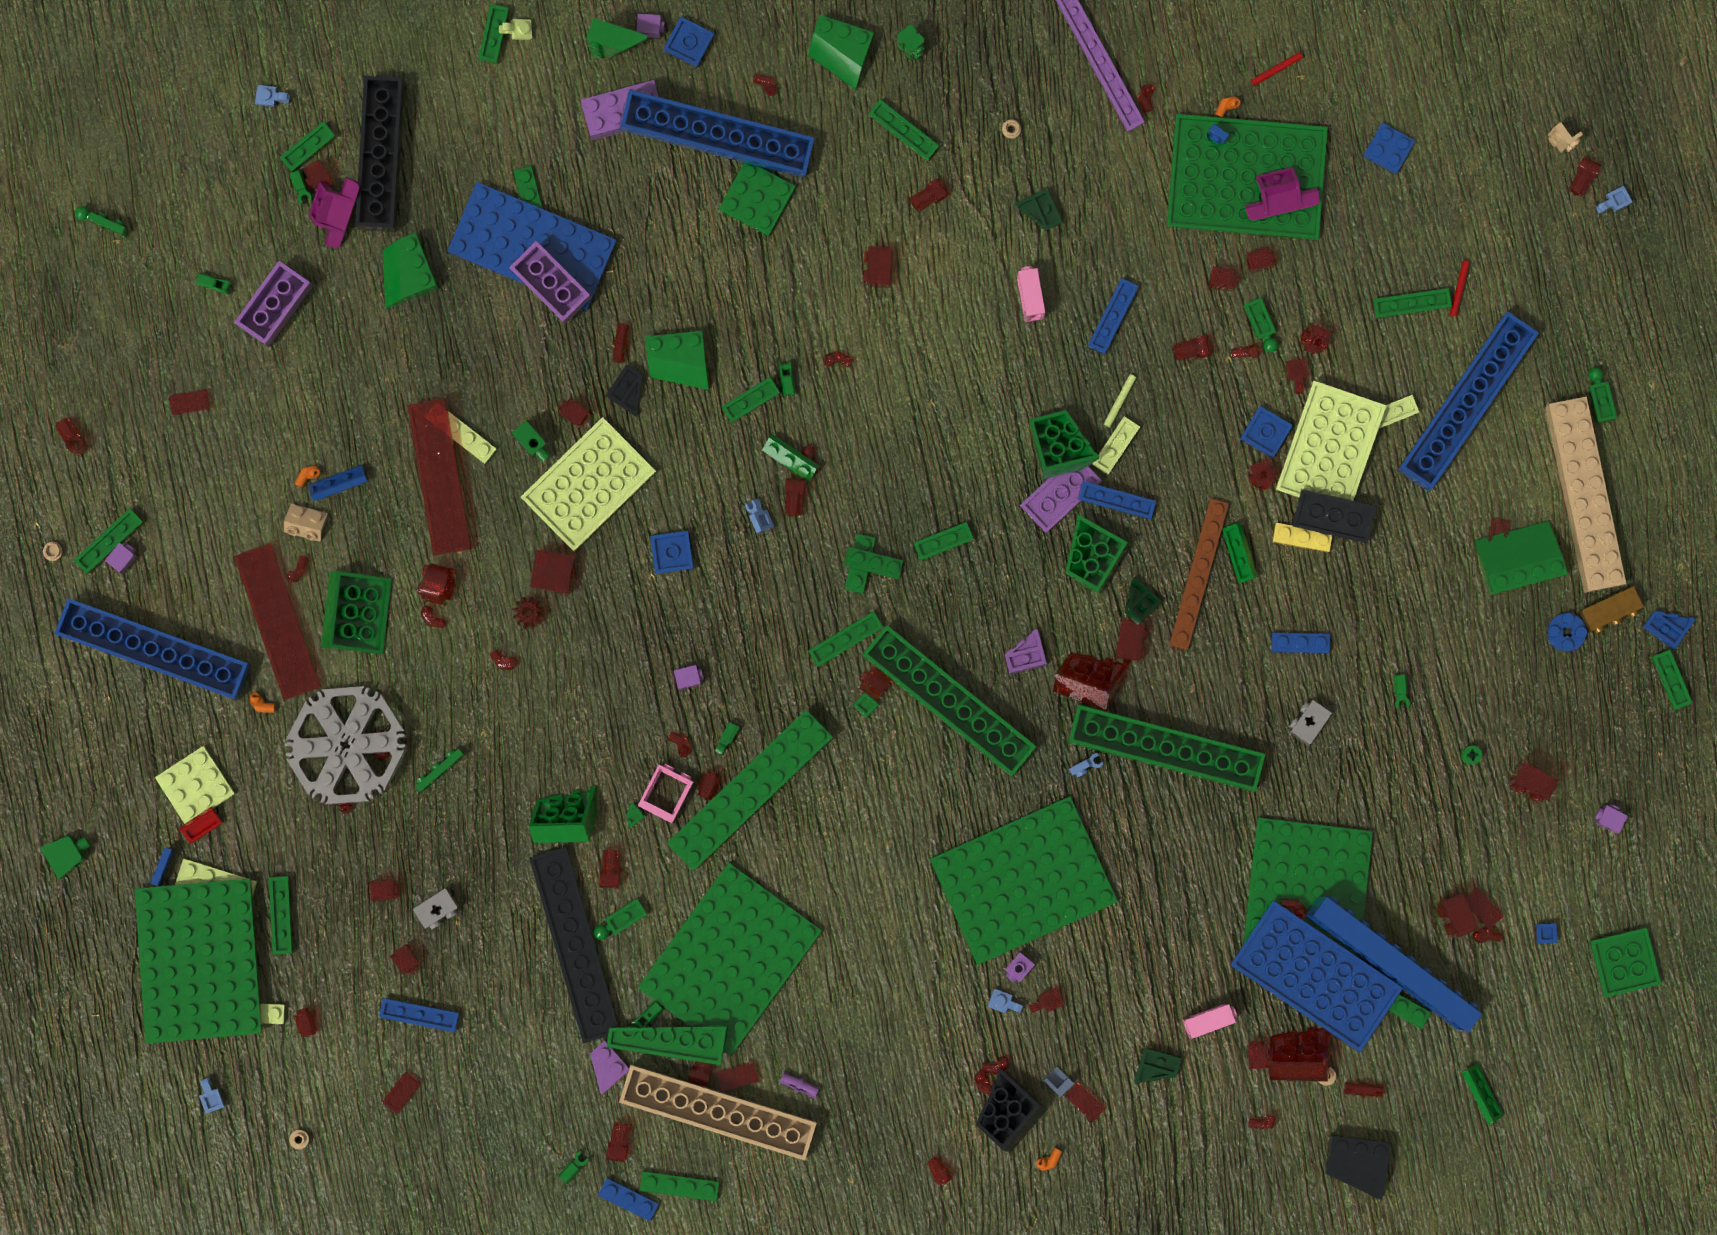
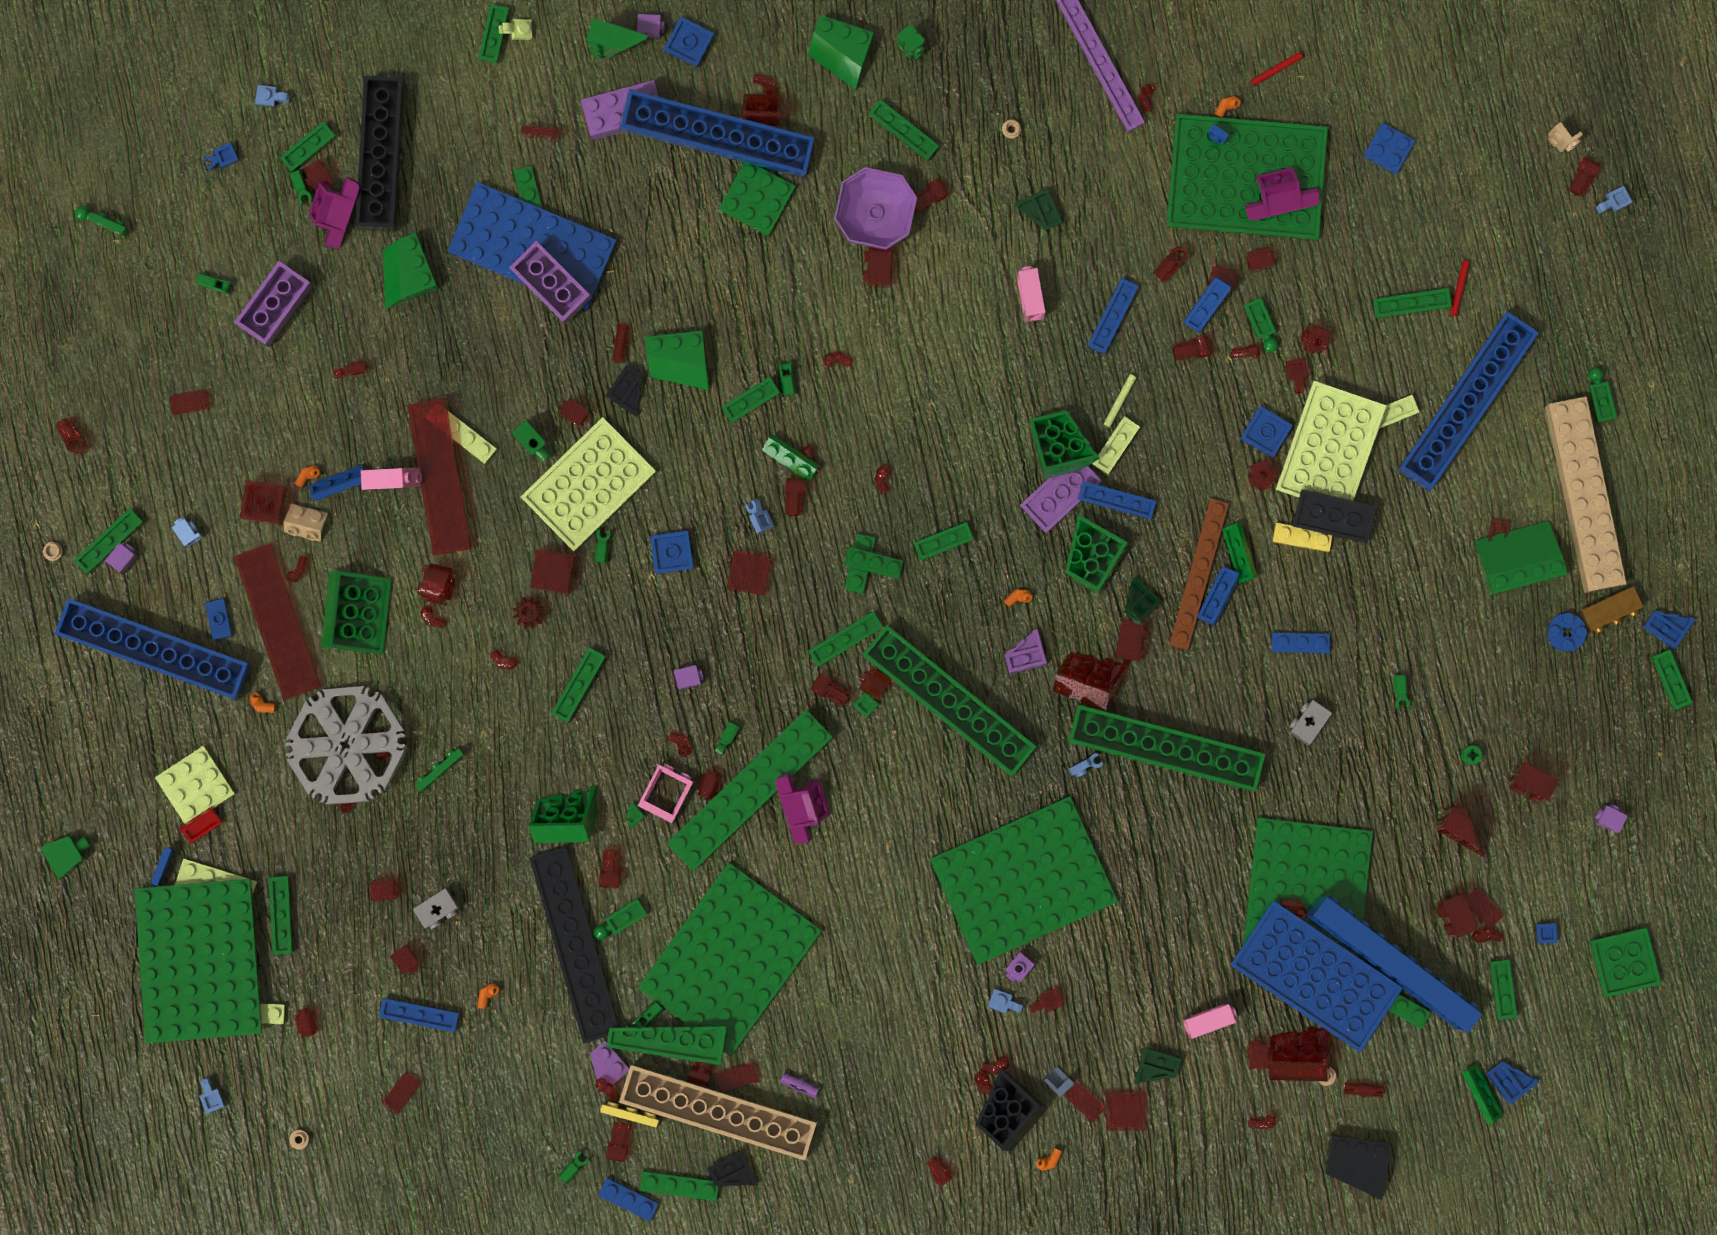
(186, 532): none -> light blue brick
(218, 619): none -> blue plate
(224, 156): none -> blue plate
(263, 503): none -> clear red brick
(355, 368): none -> clear red plate
(391, 478): none -> bright pink window
(486, 993): none -> orange arm
(540, 132): none -> clear red tile
(578, 685): none -> green plate
(602, 548): none -> green bar
(607, 1089): none -> clear red arm
(630, 1114): none -> light yellow plate
(732, 1171): none -> black wing
(749, 573): none -> clear red plate
(762, 108): none -> clear red slope
(802, 806): none -> magenta plate
(827, 688): none -> clear red piece
(875, 208): none -> medium lavender rock
(880, 478): none -> clear red arm
(1018, 595): none -> orange arm
(1125, 1110): none -> clear red plate
(1169, 265): none -> clear red piece
(1207, 304): none -> blue plate
(1218, 596): none -> blue plate
(1460, 828): none -> clear red wedge
(1503, 989): none -> green plate
(1510, 1081): none -> blue wing

